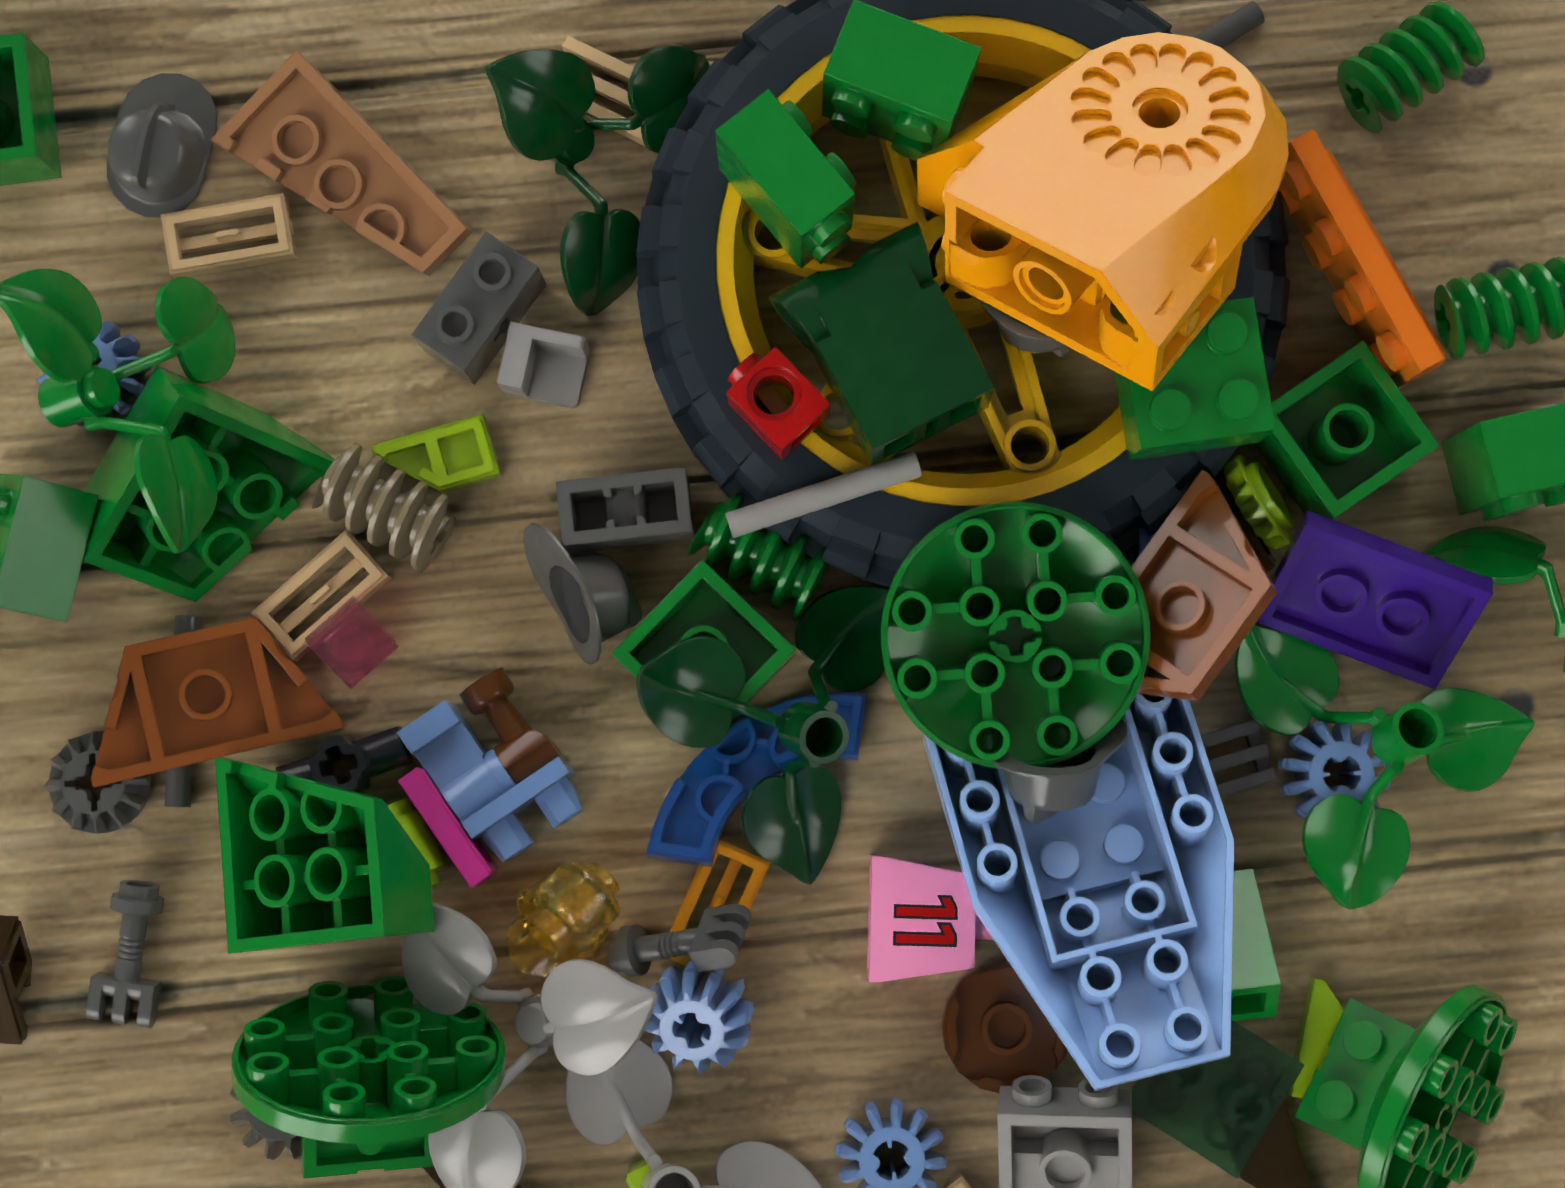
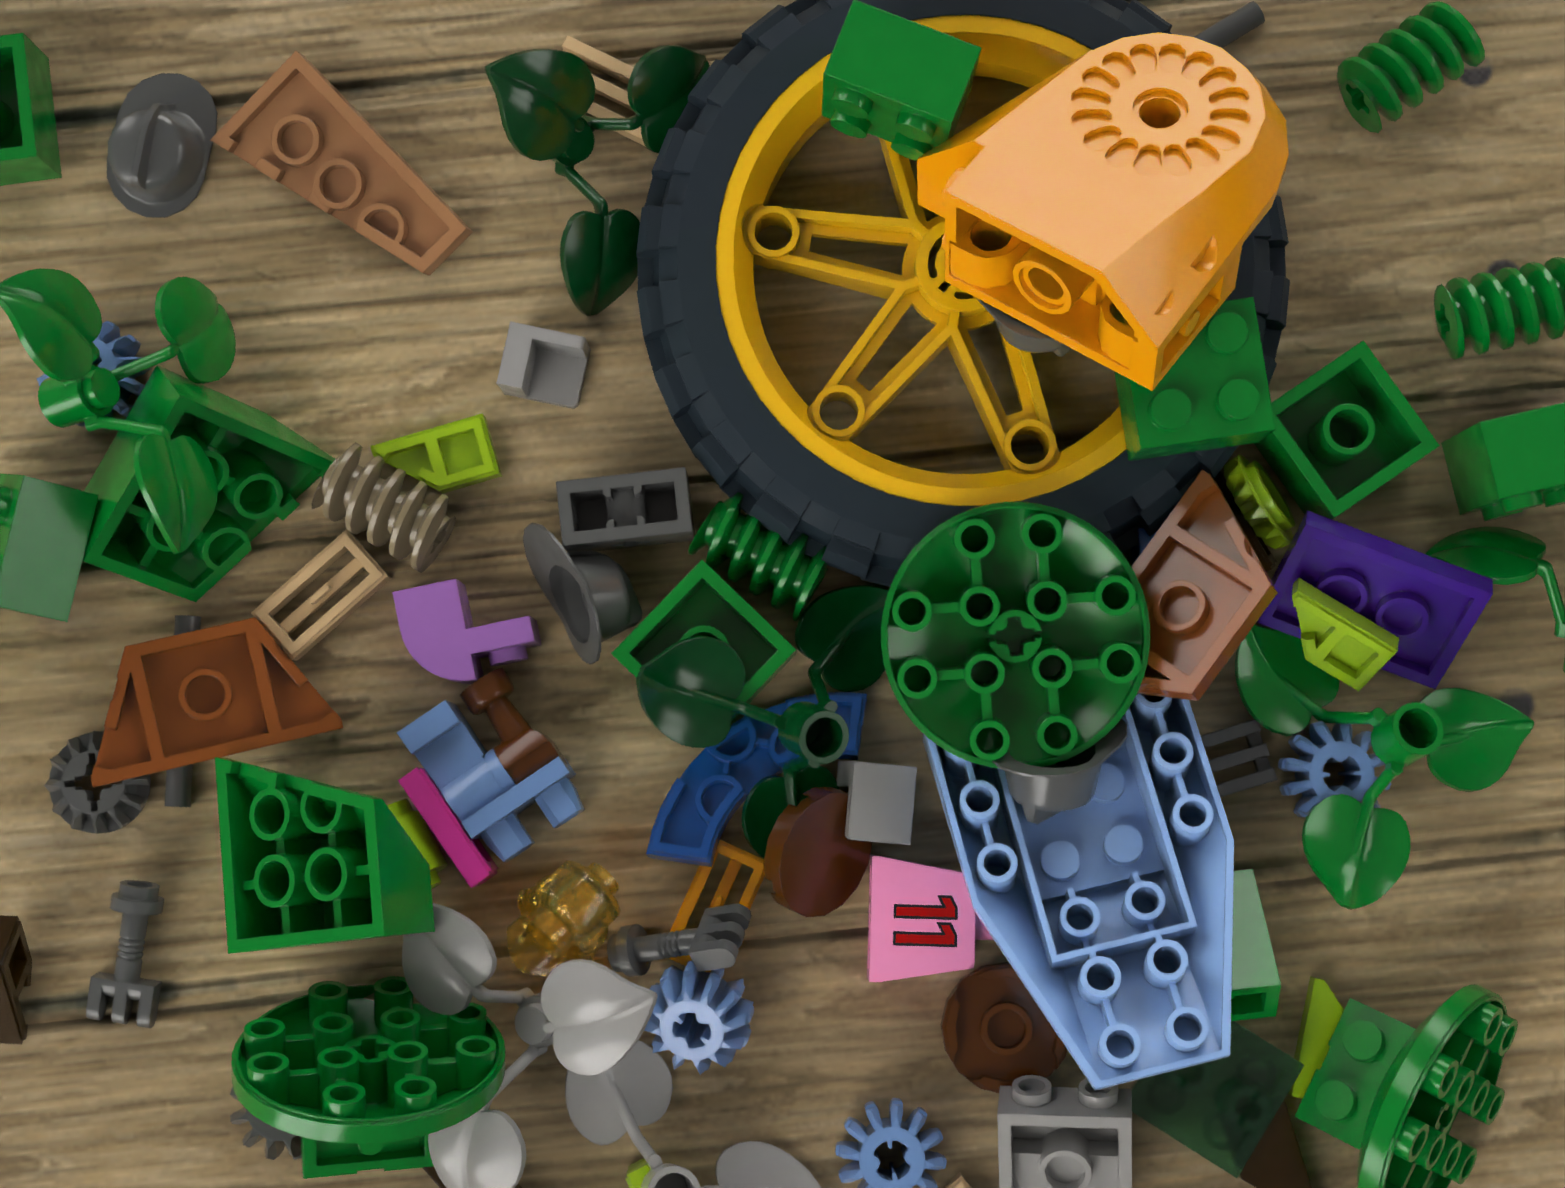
(230, 260): tan tile -> none
(351, 642): clear pink plate -> none
(374, 756): black axle -> none
(442, 637): none -> medium lavender brick
(476, 307): dark grey brick -> none
(783, 430): red brick -> none
(787, 179): green brick -> none
(811, 857): none -> reddish brown tile
(823, 494): light grey bar -> none
(878, 801): none -> light grey panel
(888, 345): dark green piece -> none
(1340, 638): none -> lime tile
(1356, 262): orange bracket -> none

